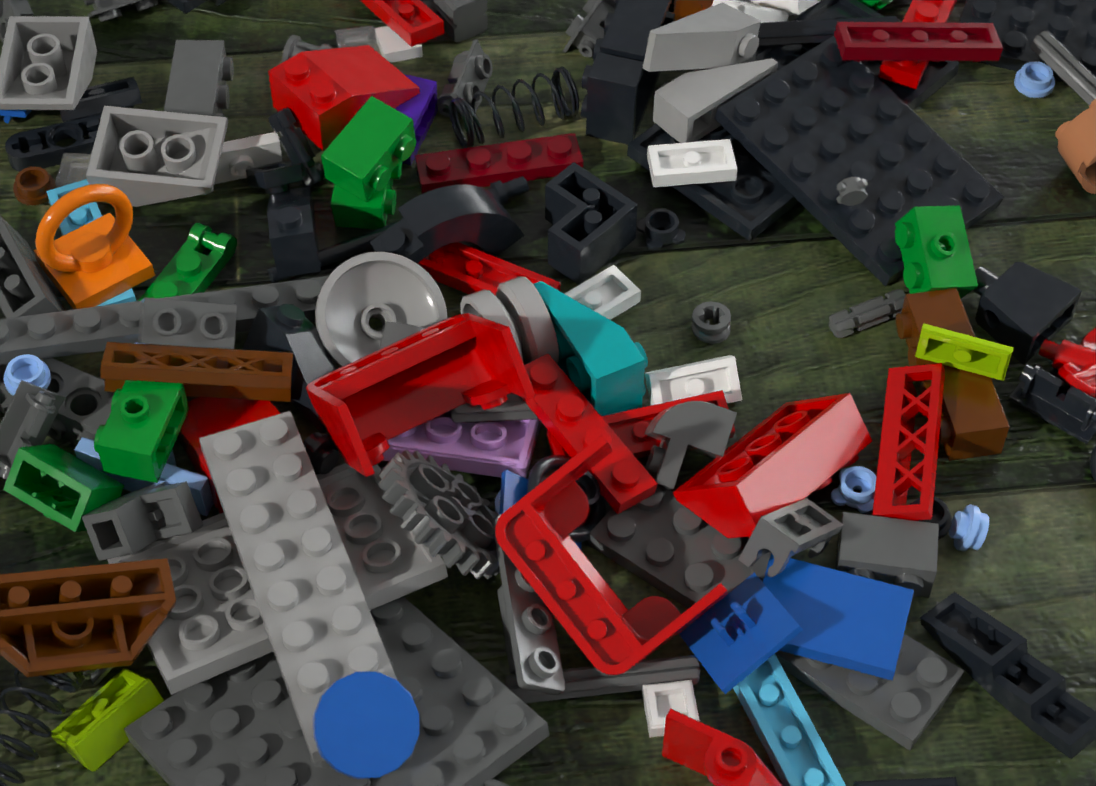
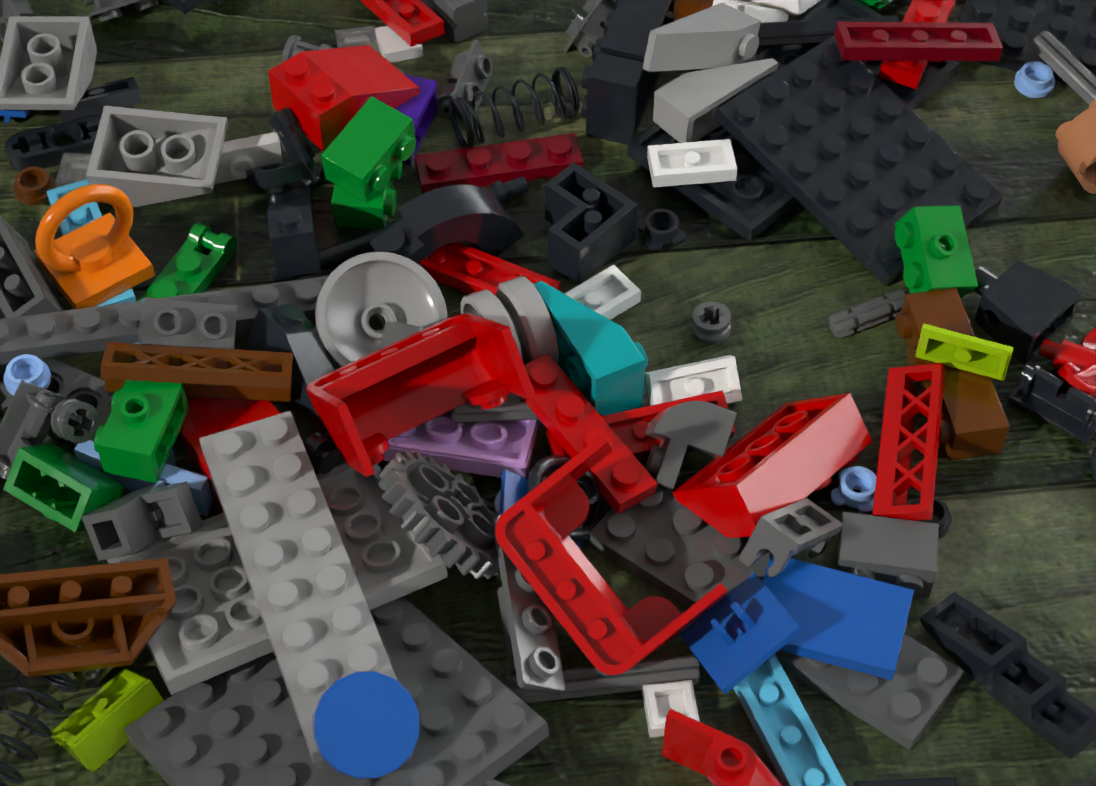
(75, 407): none -> dark grey bush
(199, 78): dark grey brick -> none
(852, 191): dark grey piece -> none
(969, 528): light blue plate -> none

